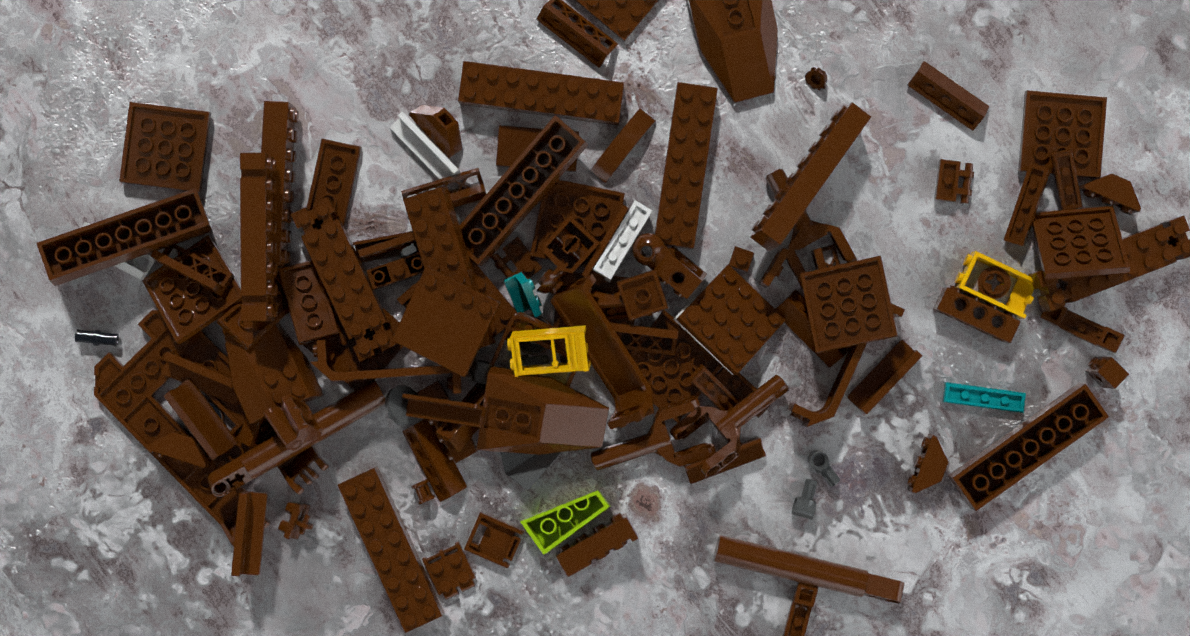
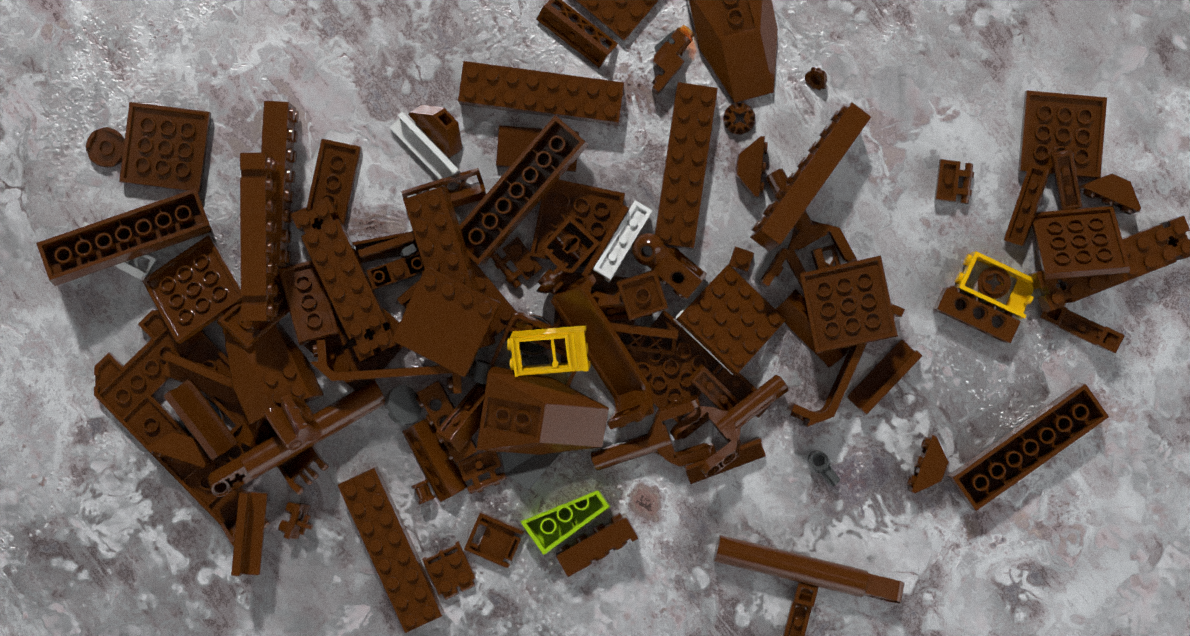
(96, 337): black pin -> none
(105, 147): none -> reddish brown tile
(192, 272): reddish brown fence -> none
(445, 410): reddish brown panel -> none
(478, 465): none -> reddish brown plate
(522, 295): teal bracket -> none
(622, 145): reddish brown slope -> none
(667, 56): none -> reddish brown plate
(739, 128): none -> reddish brown gear
(751, 166): none -> reddish brown slope
(805, 505): dark grey axle -> none
(948, 96): reddish brown panel -> none
(984, 397): teal tile -> none
(1106, 372): reddish brown brick -> none

